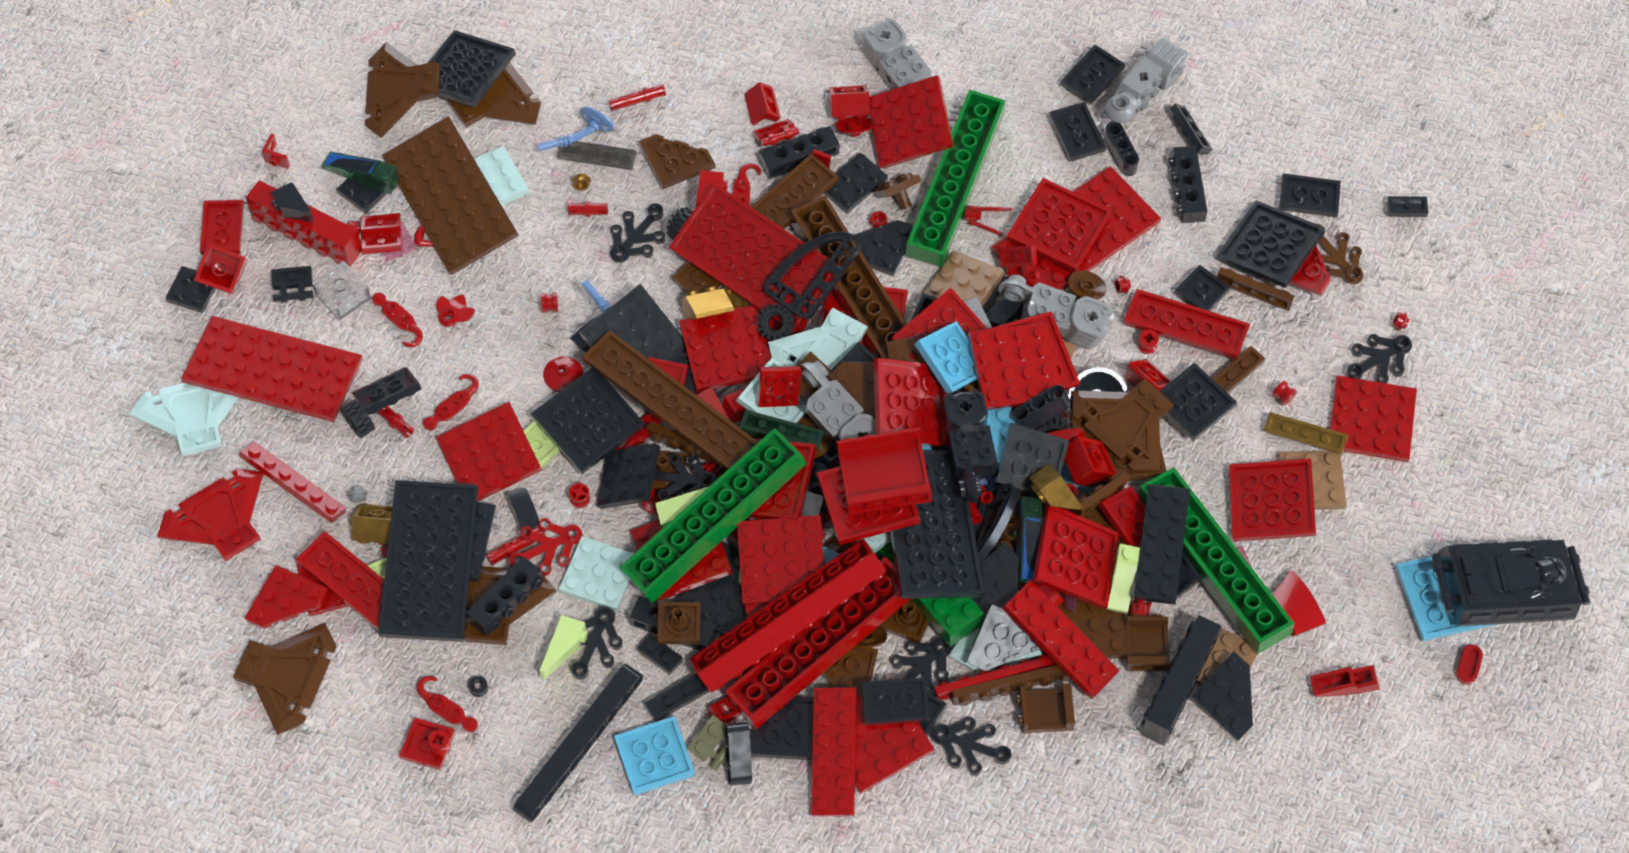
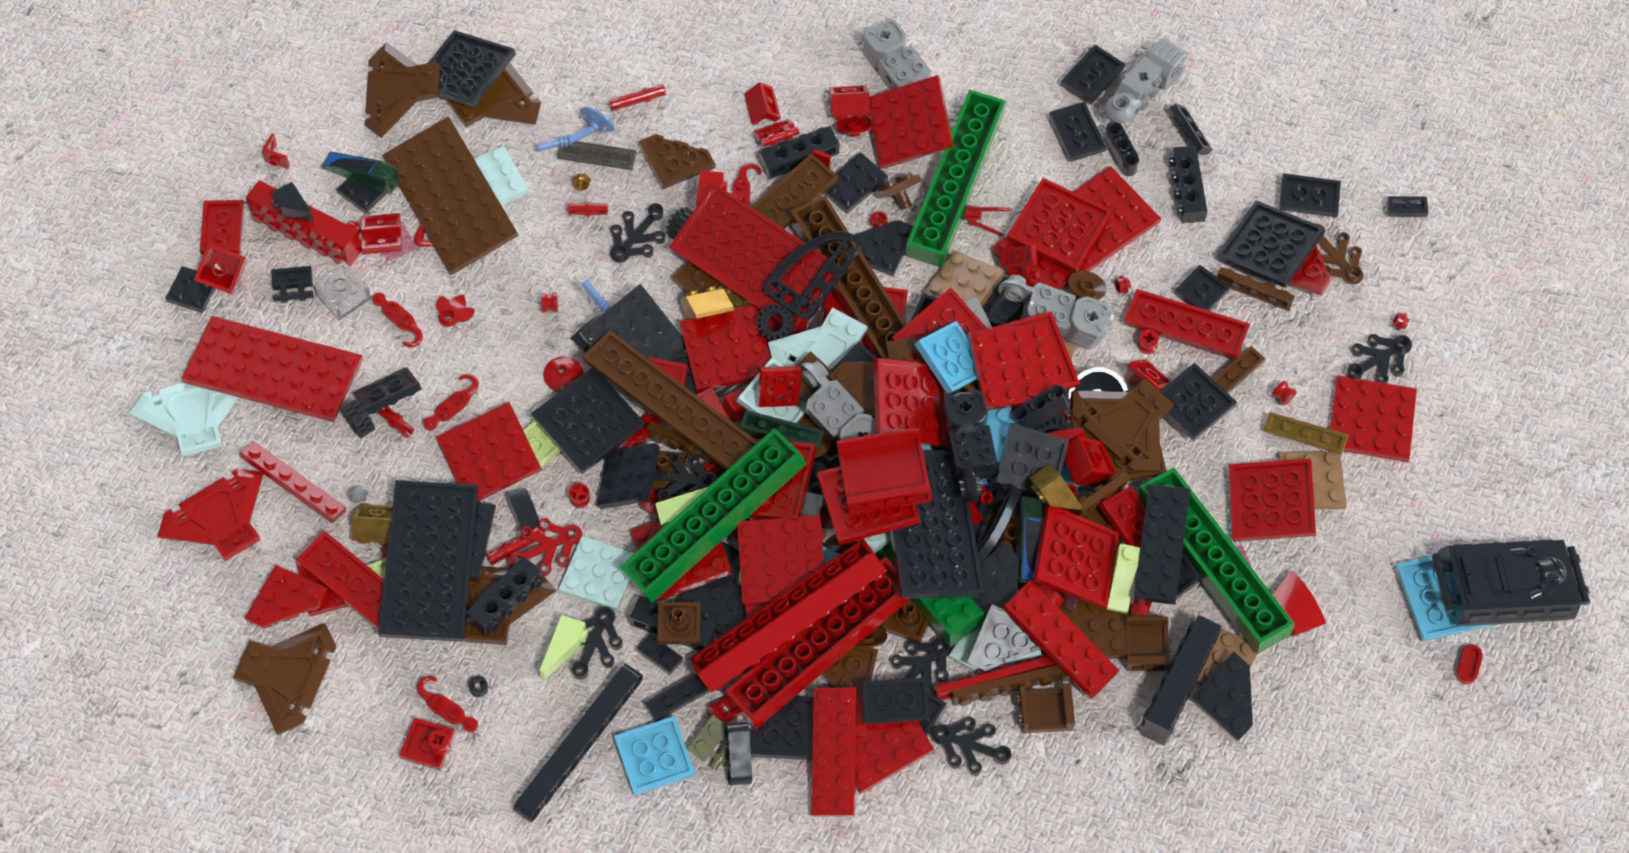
(1345, 682): red slope -> none

